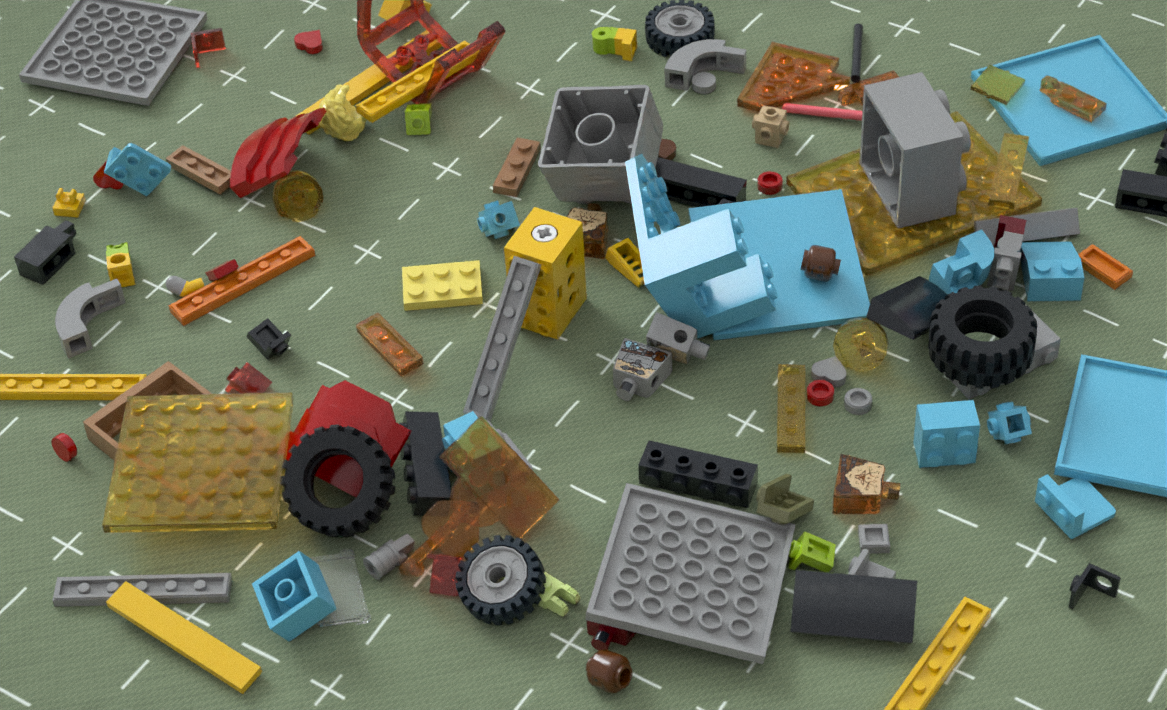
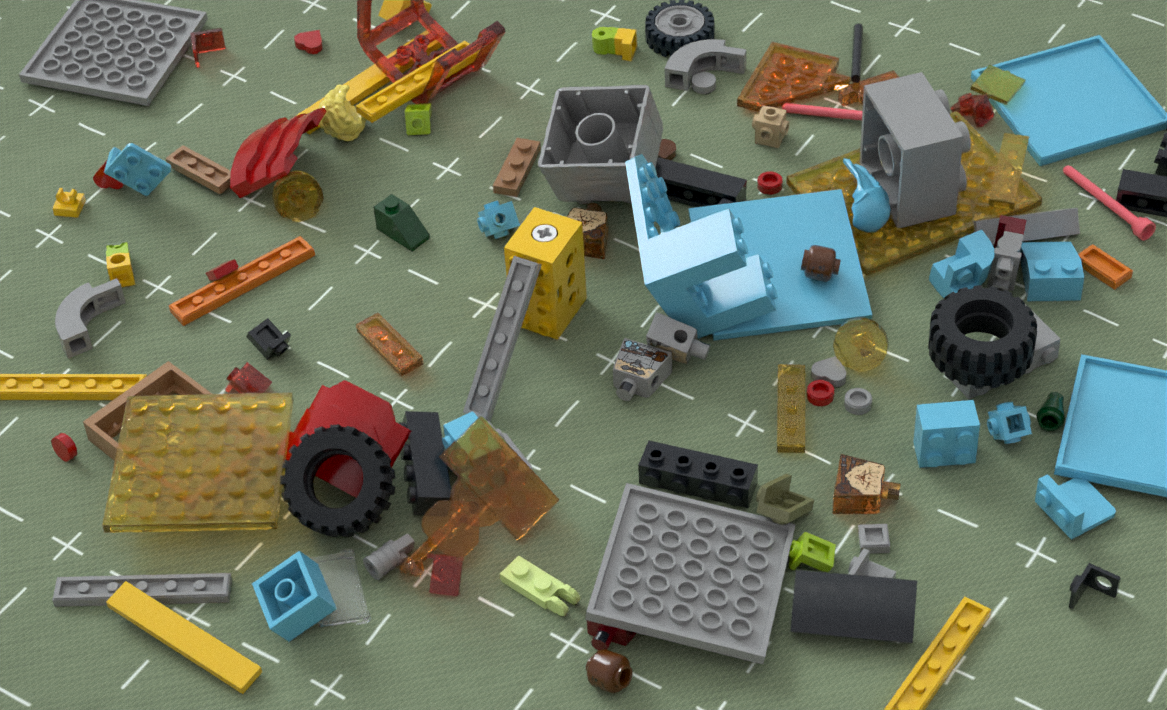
(46, 252): black hinge -> none
(182, 287): arm -> none
(400, 222): none -> dark green slope
(442, 285): light yellow plate -> none
(488, 564): wheel -> none
(614, 257): yellow slope -> none
(871, 201): none -> medium azure hair
(907, 307): black slope -> none
(974, 105): none -> clear red bracket
(1051, 412): none -> dark green cone
(1072, 99): clear orange hinge -> none
(1141, 227): none -> coral piece

